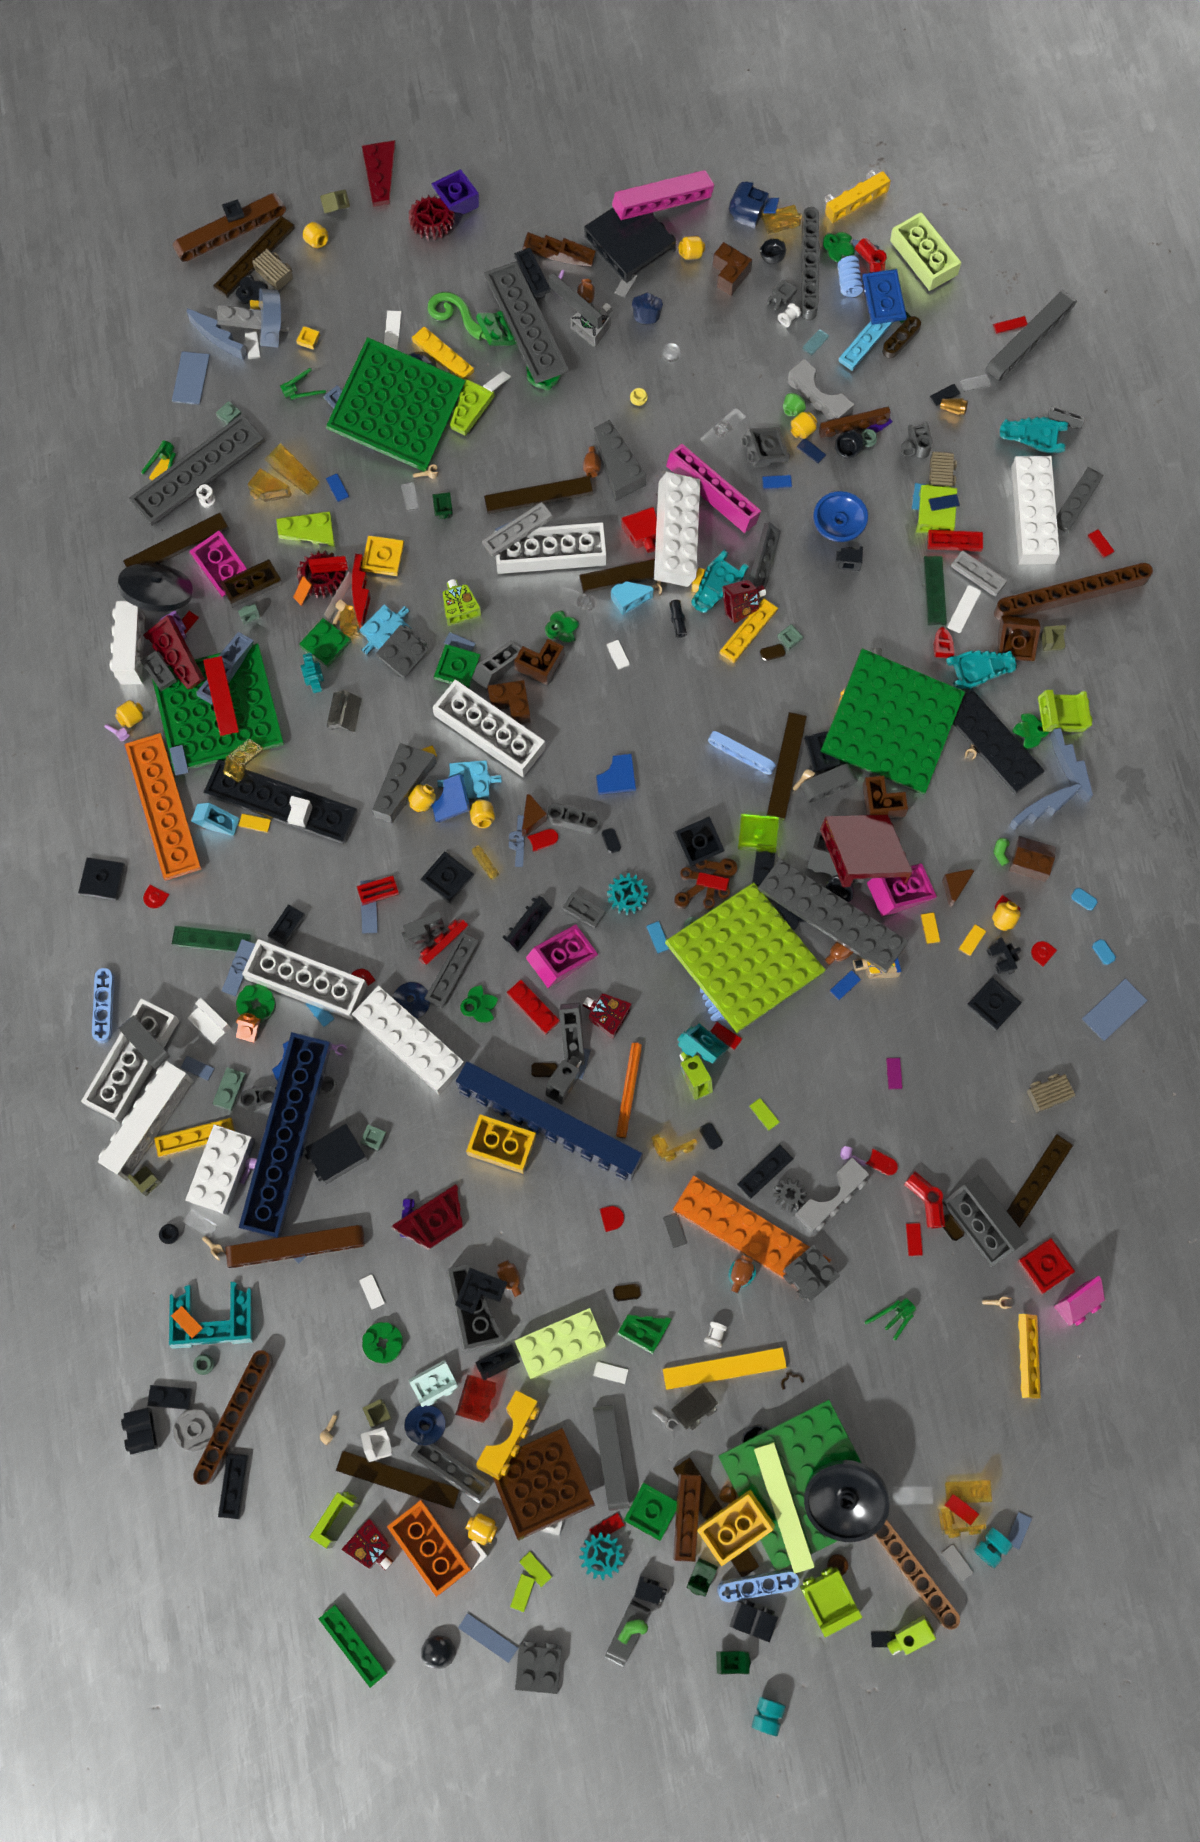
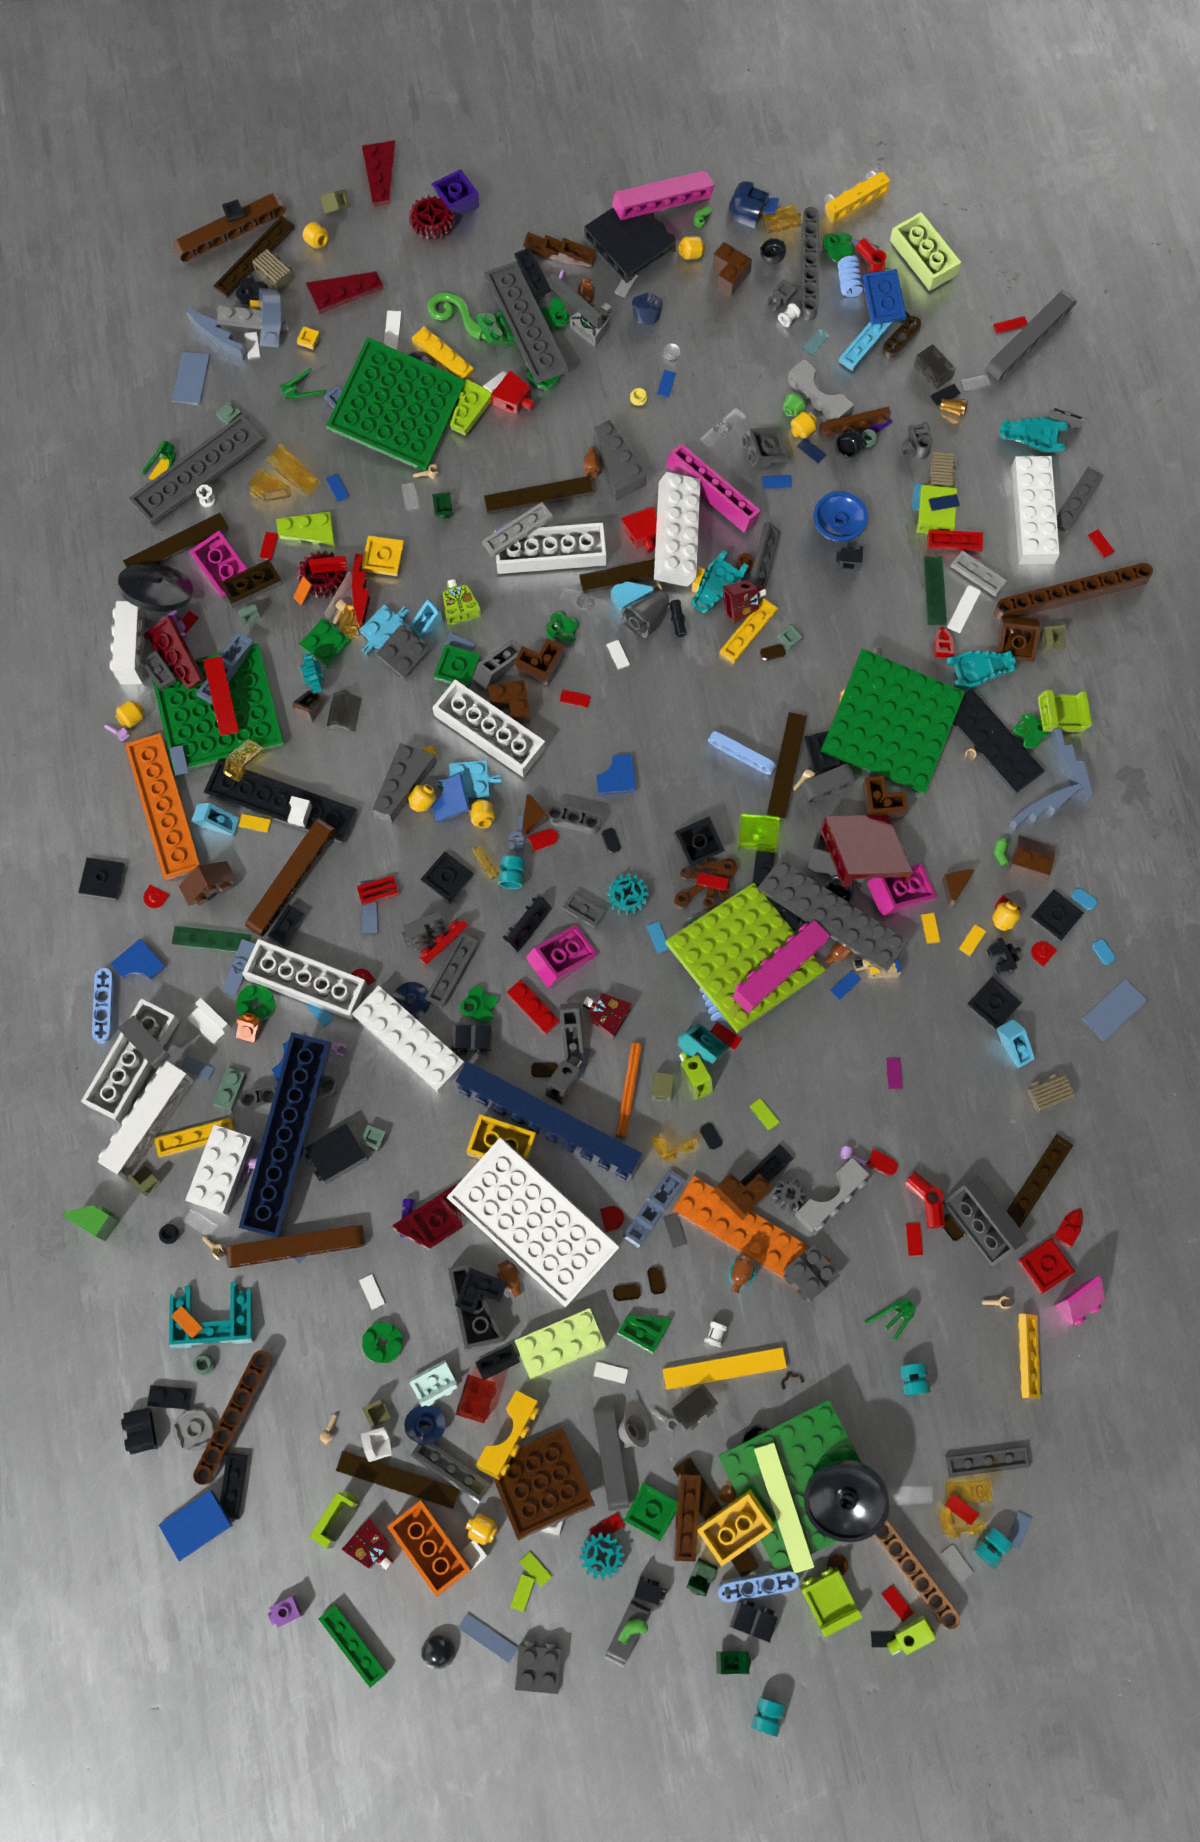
(94, 1220): none -> bright green slope
(138, 960): none -> blue tile
(195, 1525): none -> blue tile
(207, 880): none -> reddish brown brick
(268, 545): none -> red window
(290, 877): none -> reddish brown beam
(293, 1611): none -> medium lavender brick
(308, 705): none -> reddish brown slope
(341, 290): none -> dark red wing
(427, 619): none -> medium azure slope
(471, 1038): none -> black brick
(511, 872): none -> teal wheel
(512, 394): none -> red torso
(533, 1222): none -> white plate
(554, 312): none -> green plate
(575, 698): none -> red window
(635, 1426): none -> light grey piece
(645, 613): none -> dark grey cone
(654, 1208): none -> sand blue slope
(656, 1280): none -> dark brown piece
(662, 1086): none -> olive panel
(666, 383): none -> blue window
(699, 216): none -> bright green arm
(743, 1199): none -> reddish brown brick
(745, 558): none -> reddish brown tile
(781, 966): none -> dark pink brick
(897, 1603): none -> red window
(916, 1386): none -> teal wheel
(934, 366): none -> clear smoke brick
(987, 1461): none -> dark grey tile
(1016, 1043): none -> medium azure slope
(1056, 915): none -> black tile
(1070, 1228): none -> red plate

